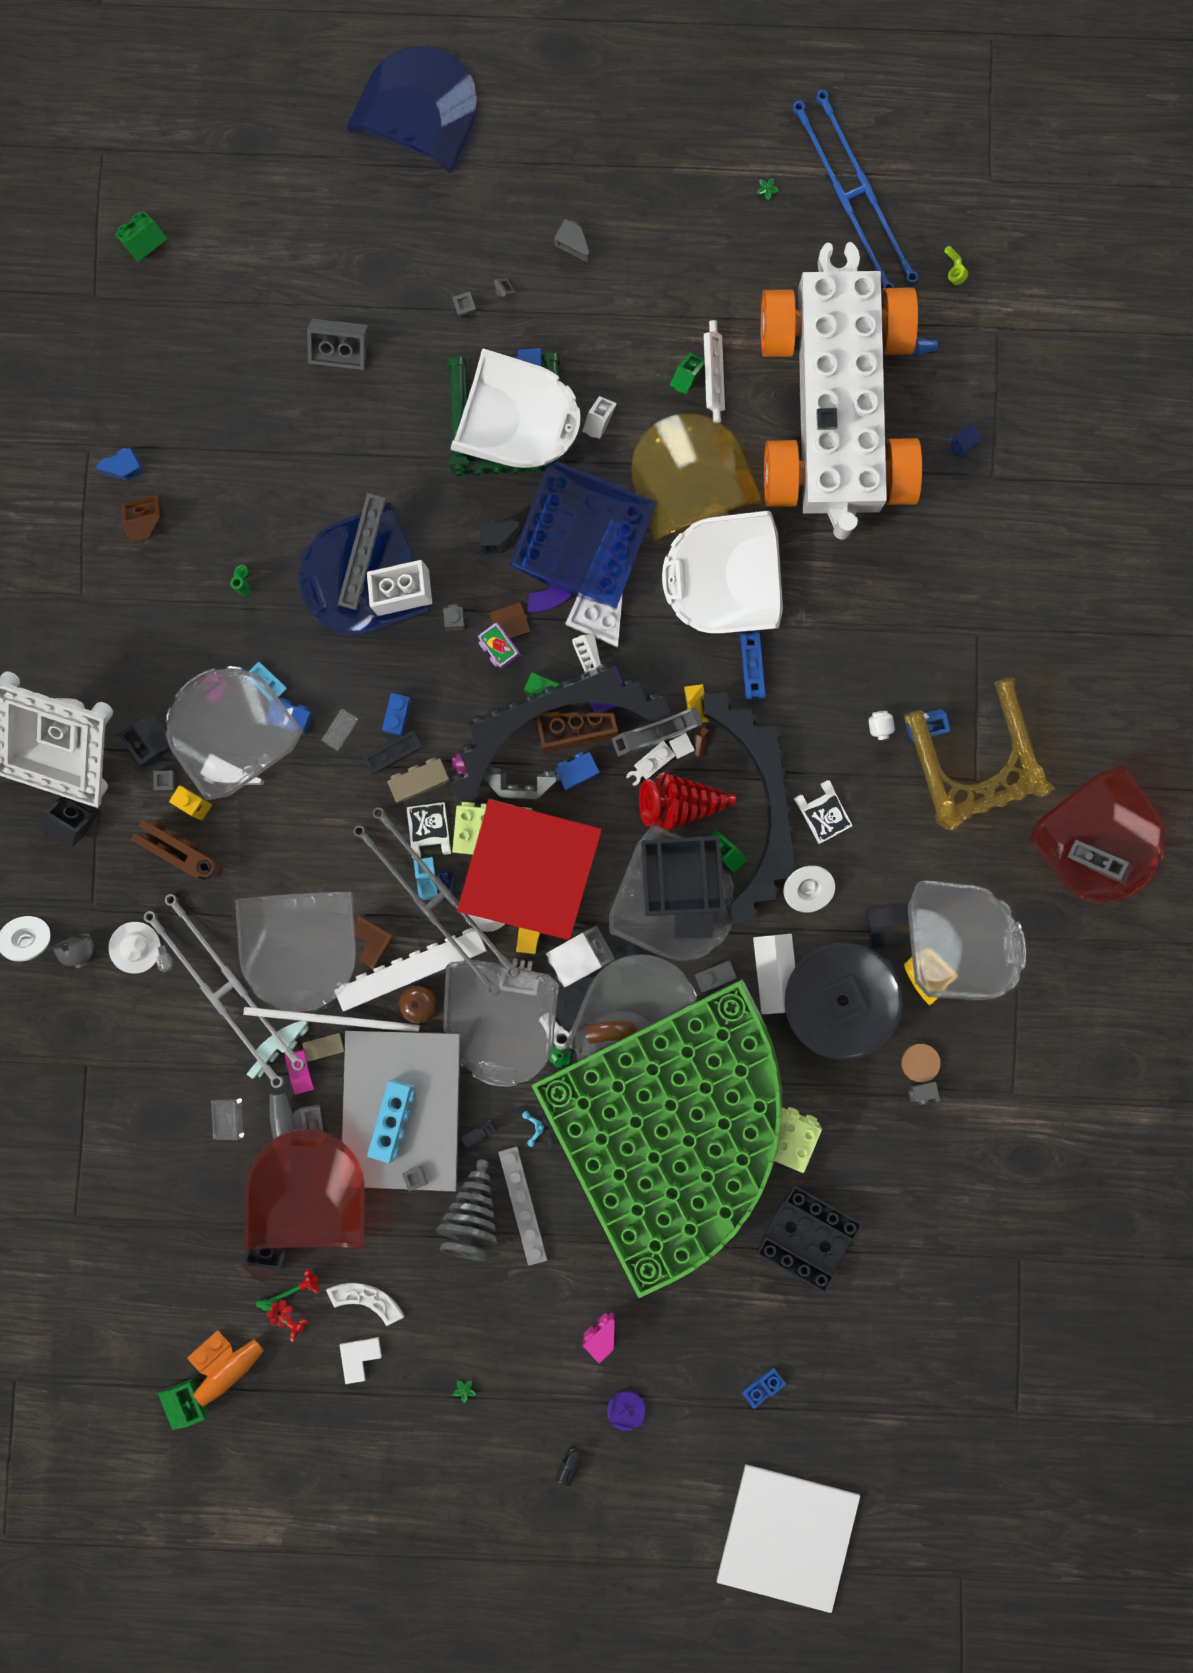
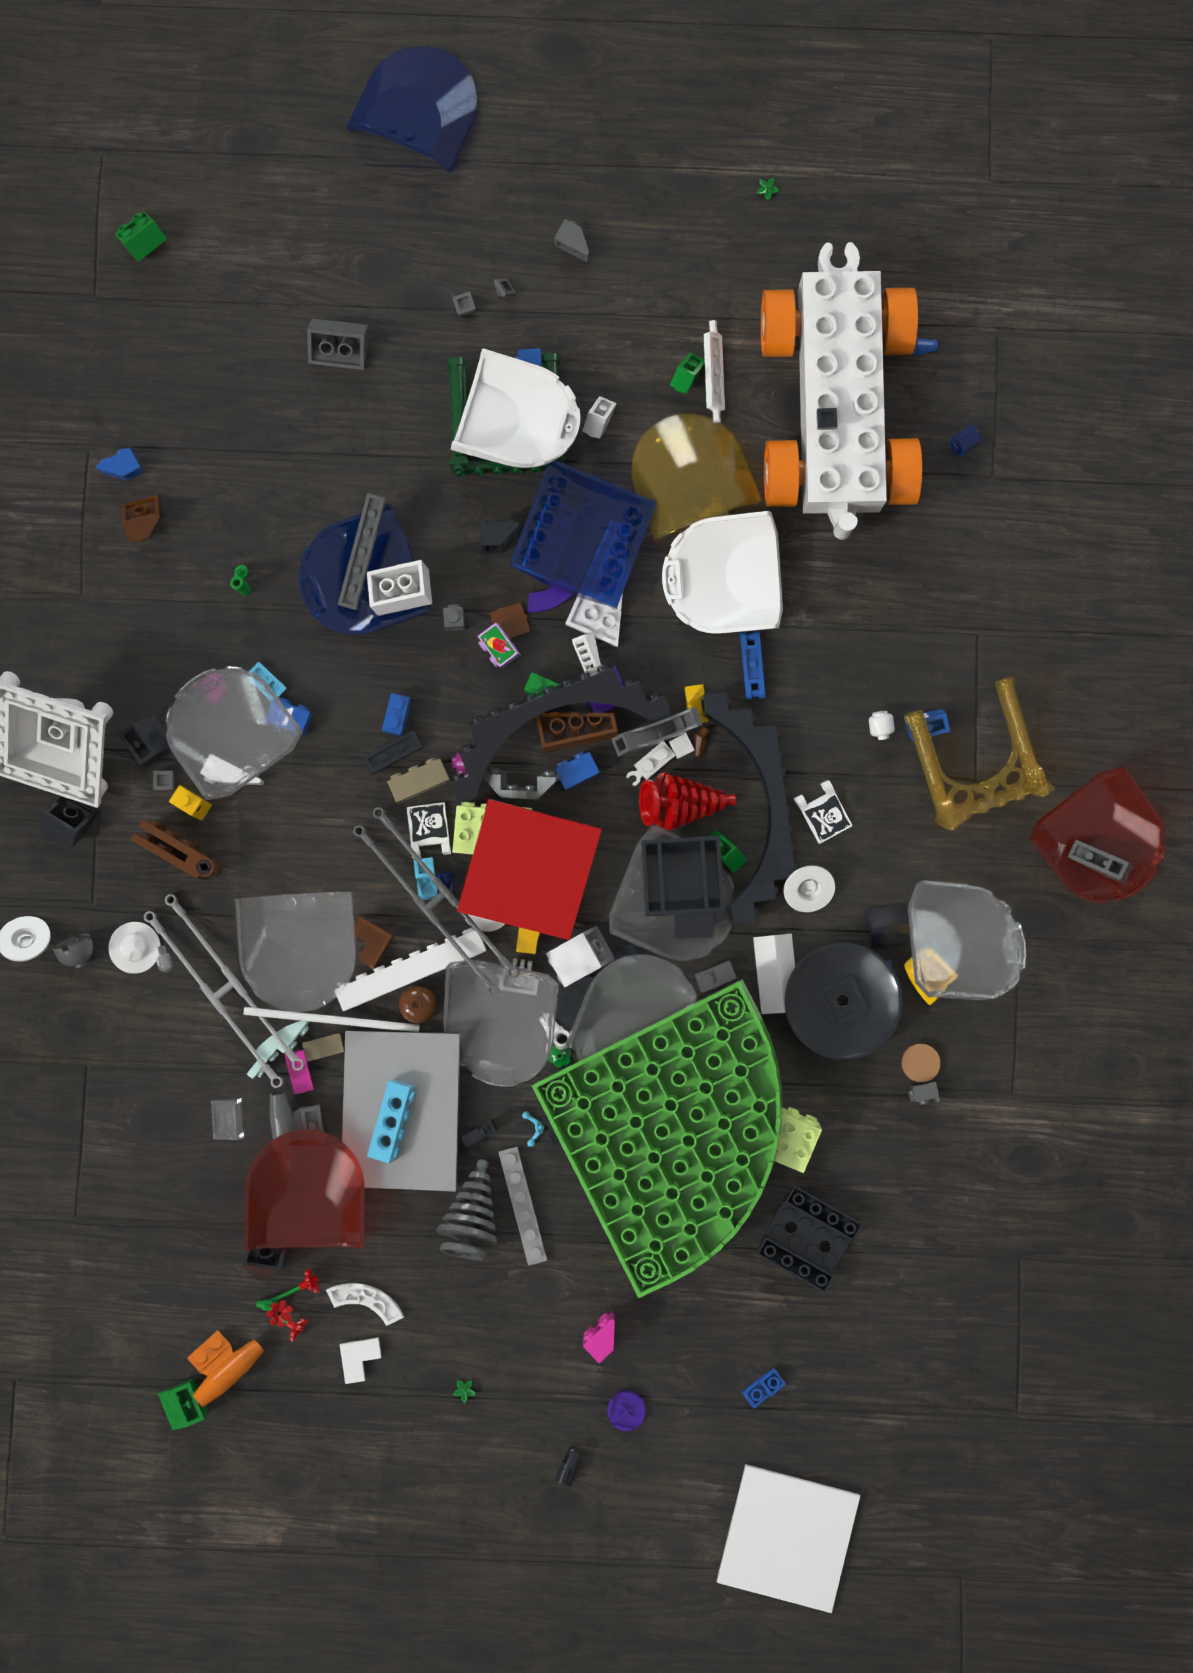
(339, 729): clear tile -> none
(415, 1178): dark grey plate -> none
(609, 1031): reddish brown cylinder -> none
(865, 188): blue bar -> none
(958, 272): lime plate -> none

